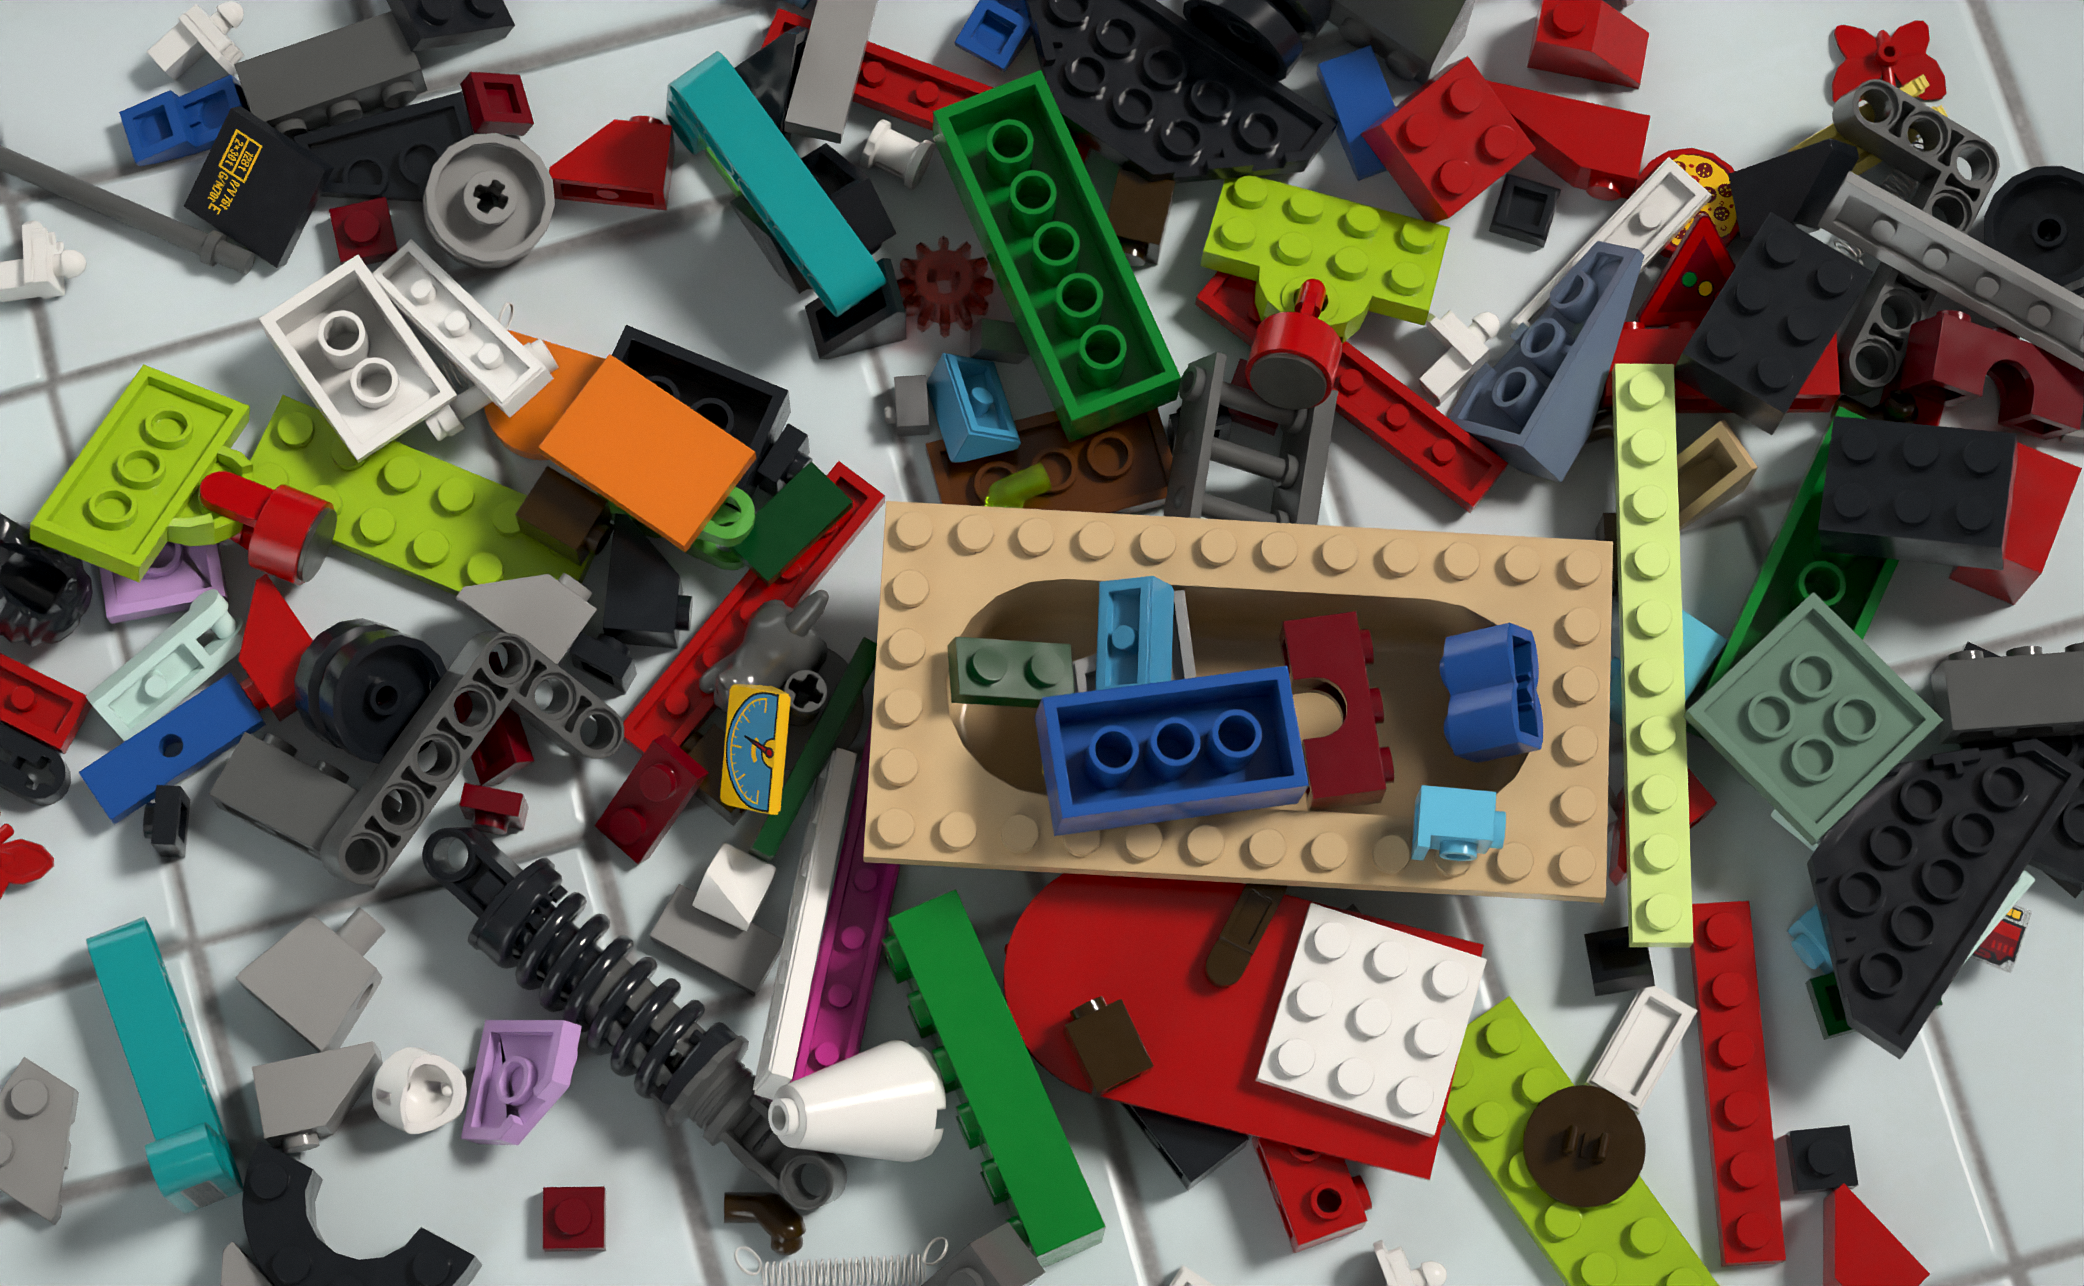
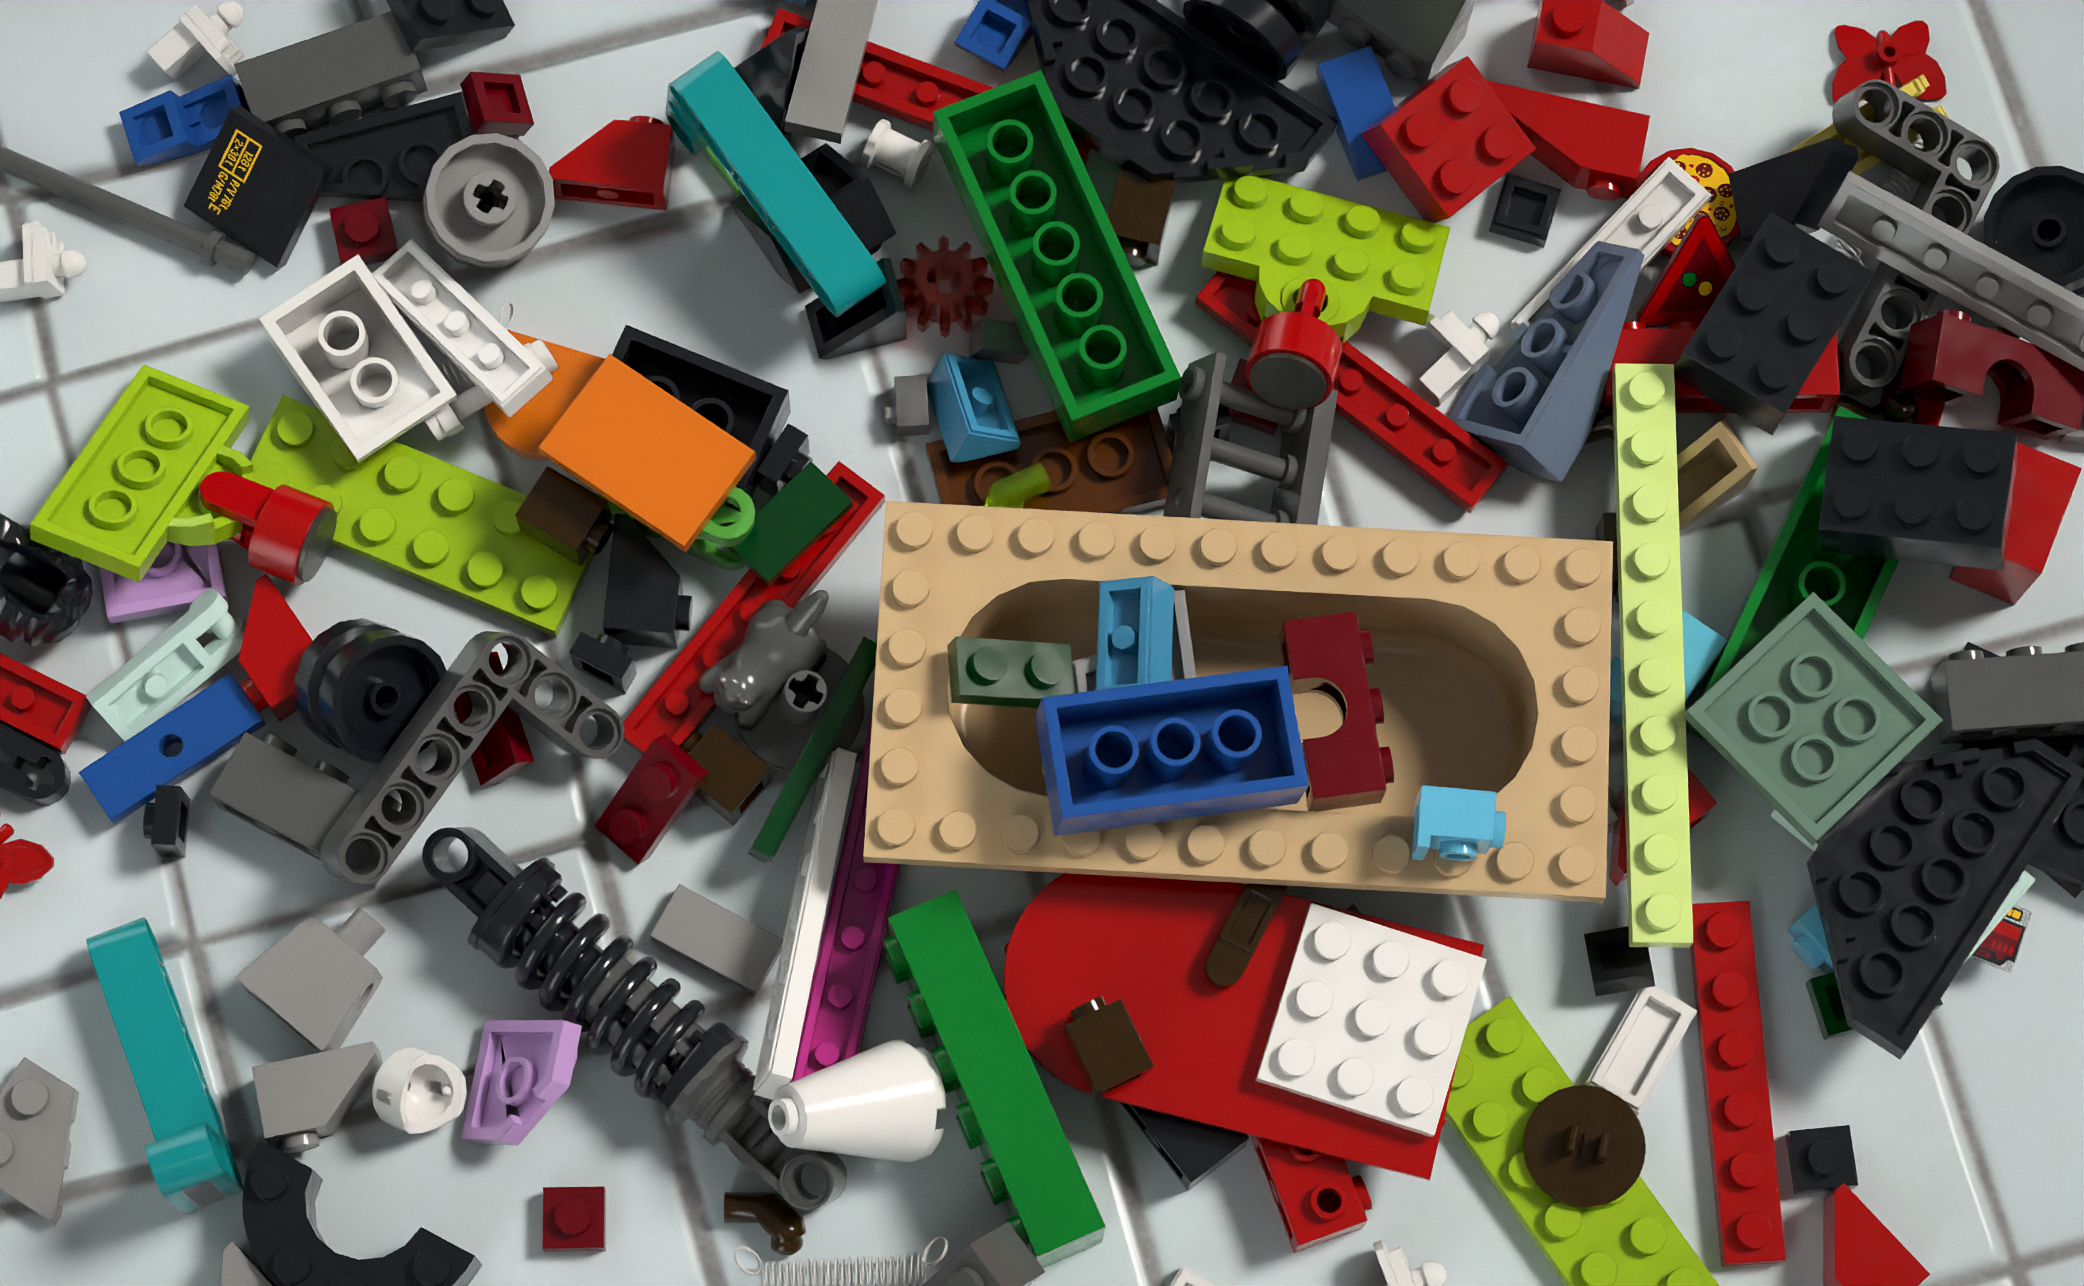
(493, 808): dark red plate -> none
(534, 607): light grey slope -> none
(734, 886): white slope -> none
(755, 748): slope -> none
(1492, 693): blue brick -> none

